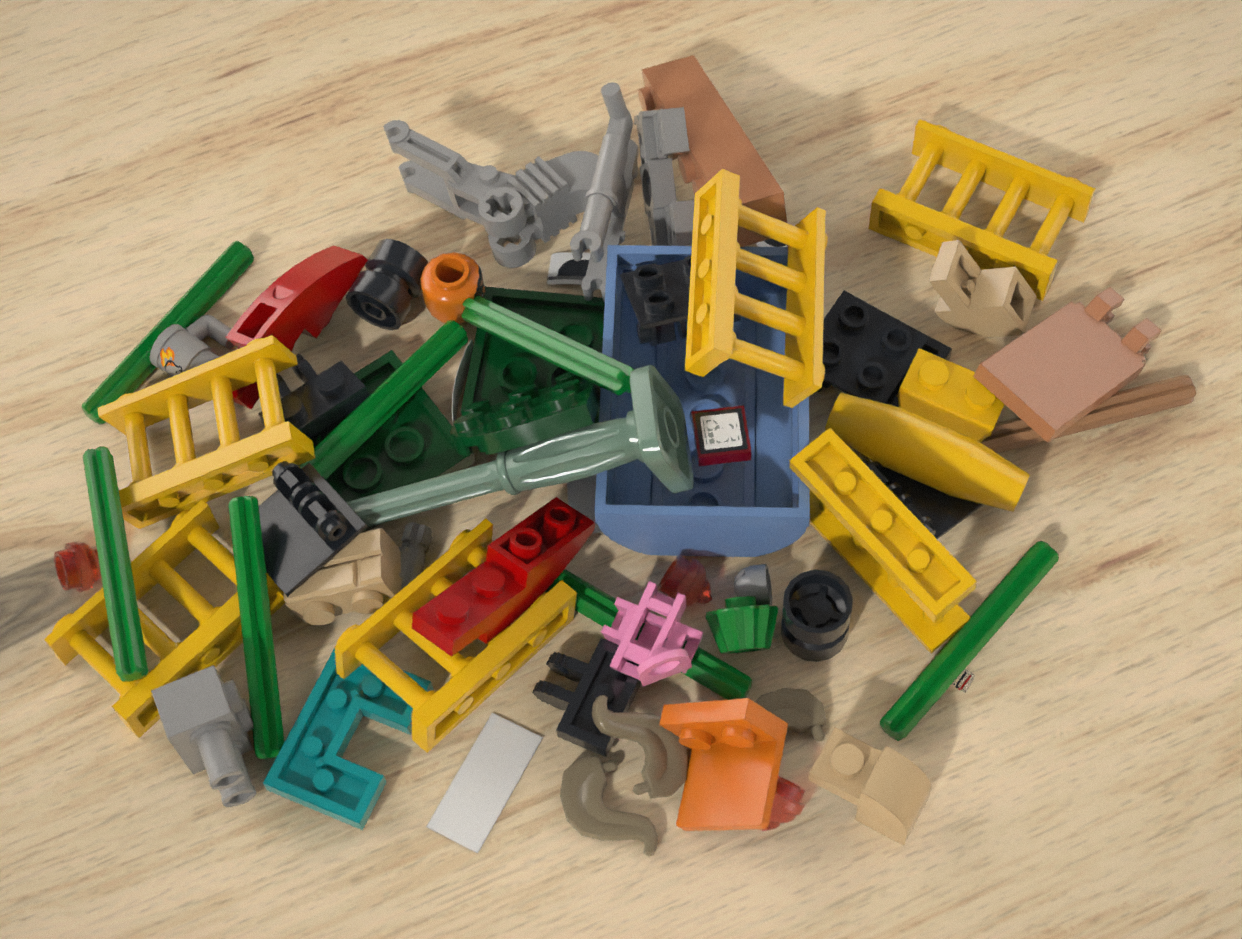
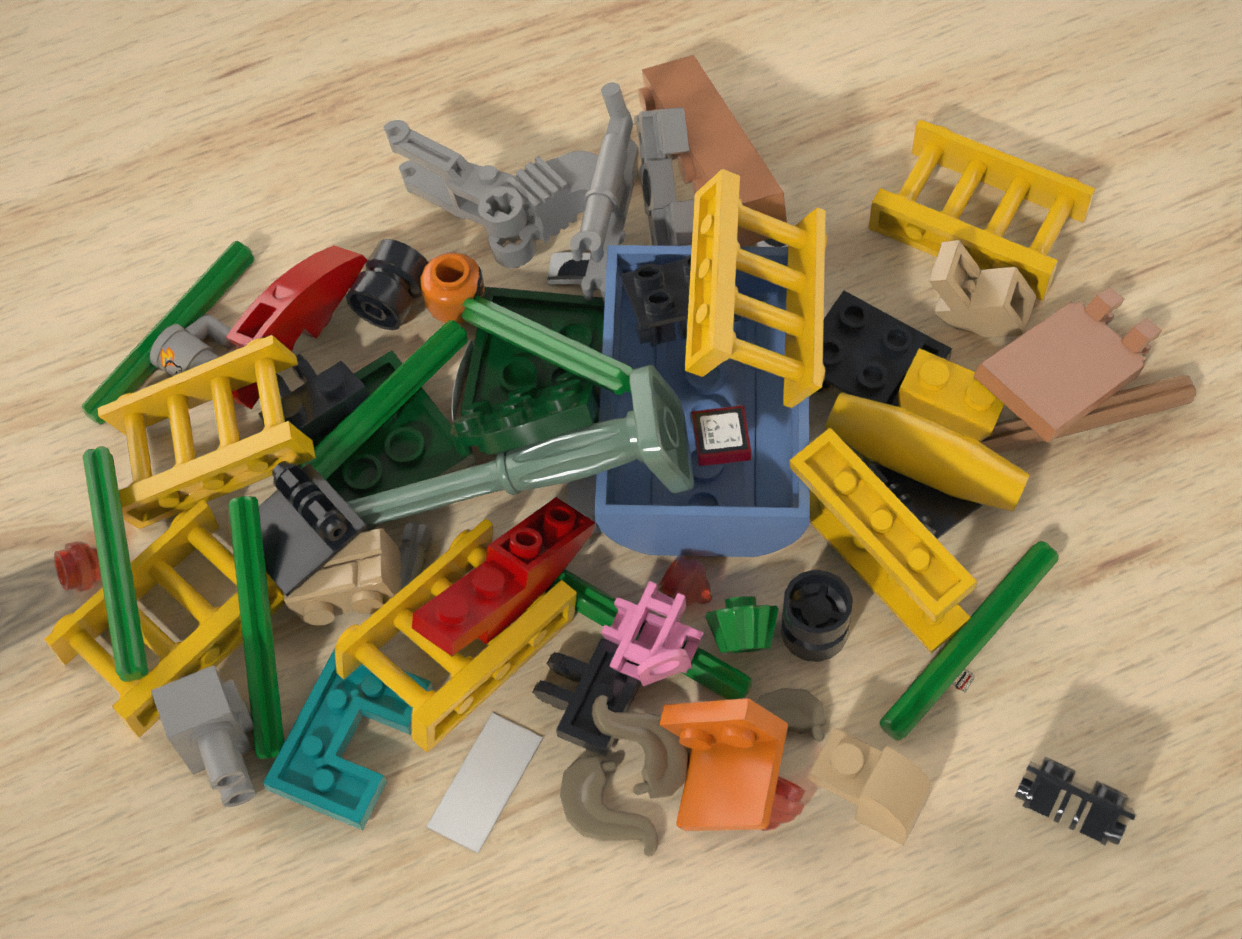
(754, 582): light grey hinge -> none
(1106, 801): none -> black hinge

